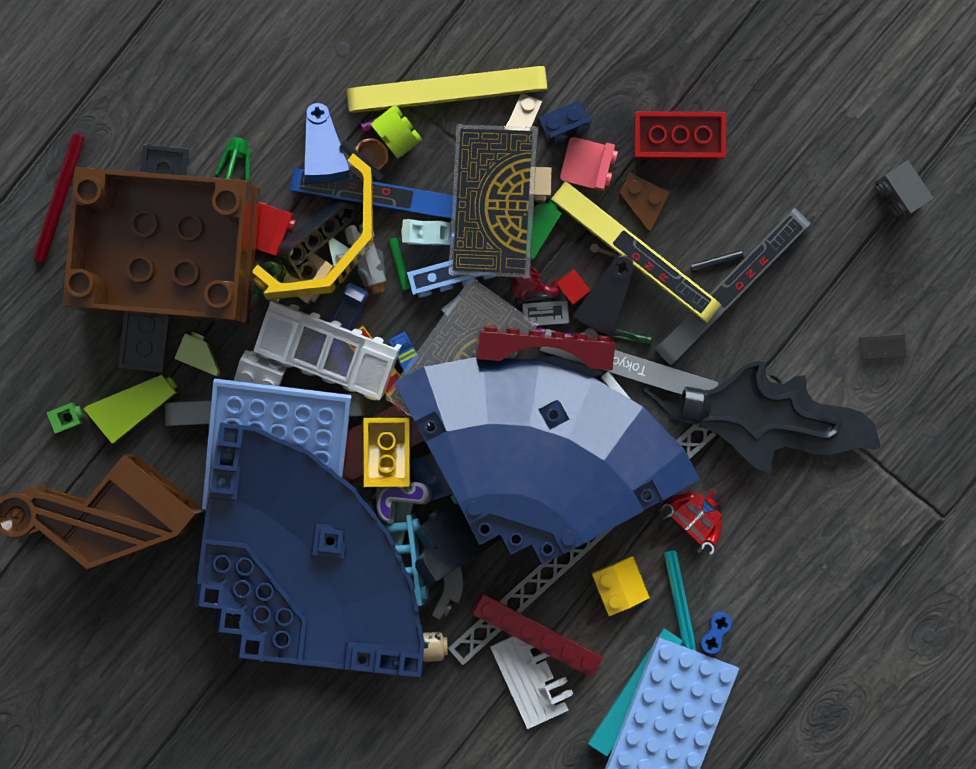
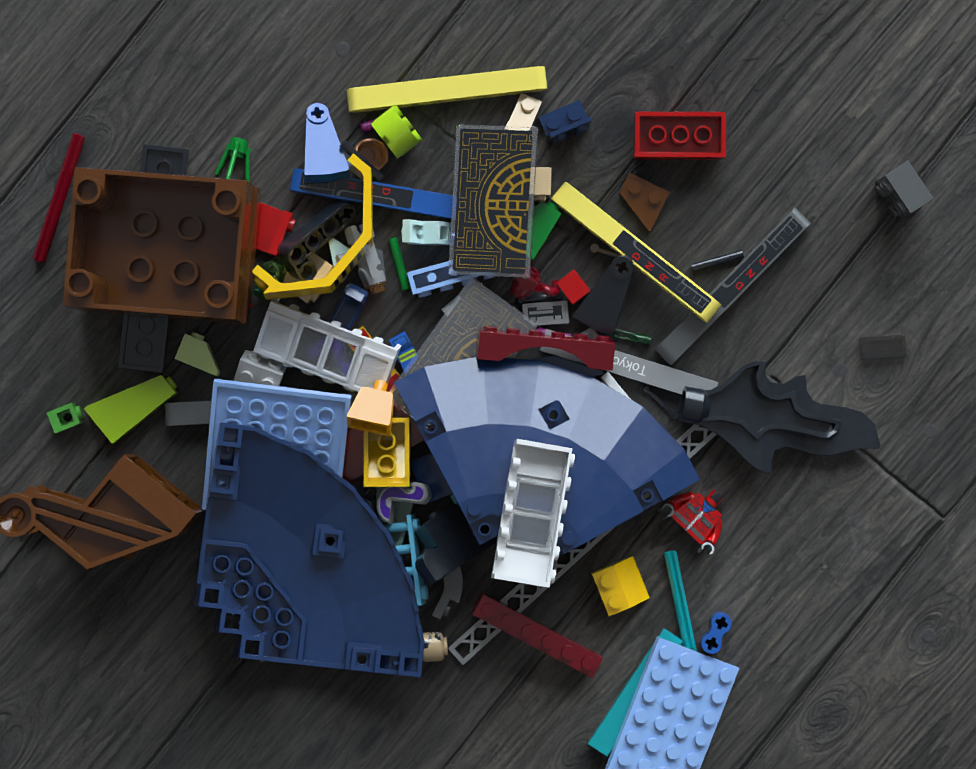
(372, 409): none -> torso
(527, 681): white hinge -> none
(532, 513): none -> white window
(588, 163): coral bracket -> none

